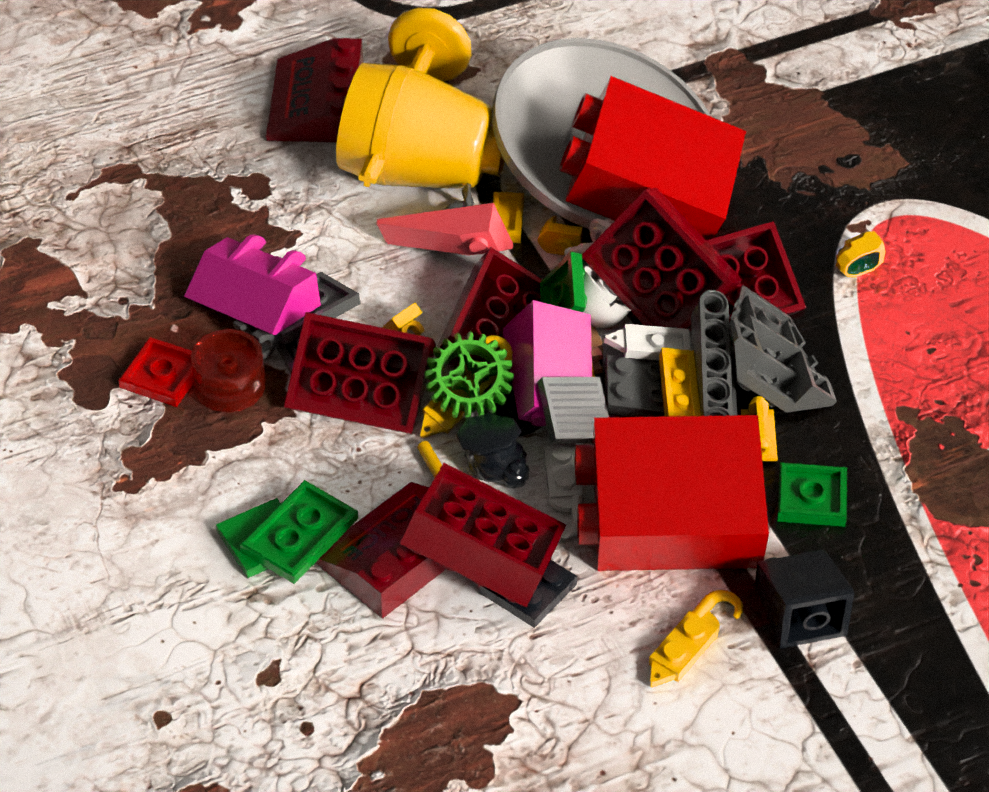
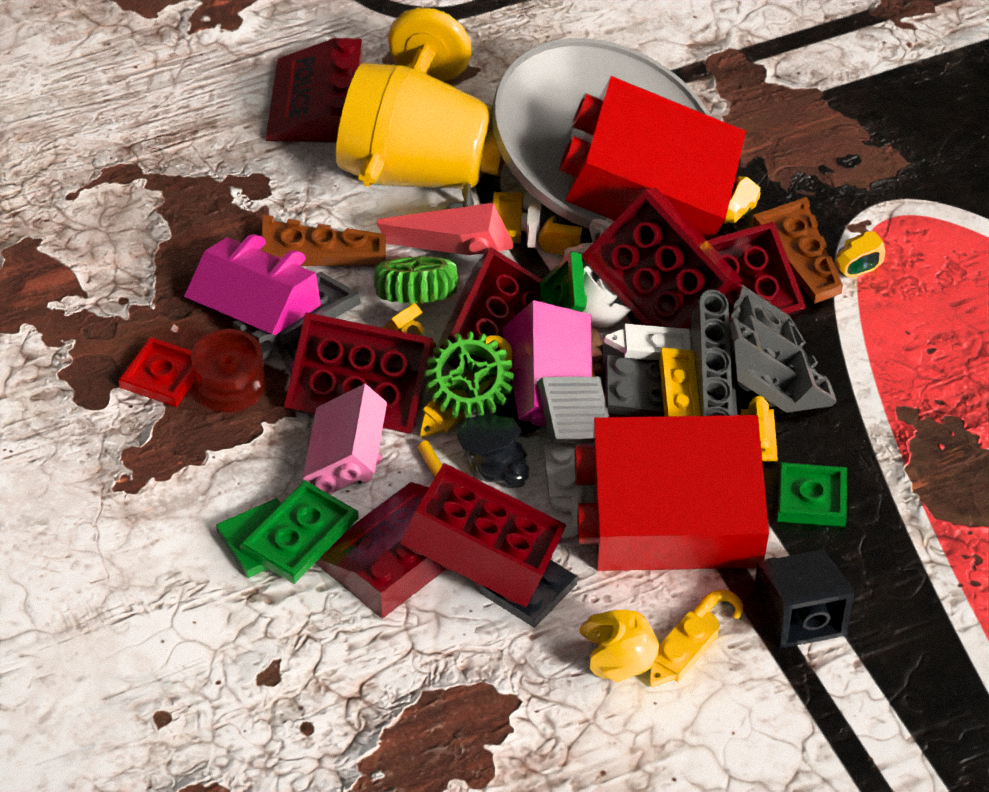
(323, 244): none -> dark orange wing
(345, 440): none -> bright pink piece
(416, 279): none -> bright green gear
(532, 220): none -> white plate
(625, 644): none -> yellow helmet
(743, 199): none -> rock
(804, 248): none -> dark orange wing

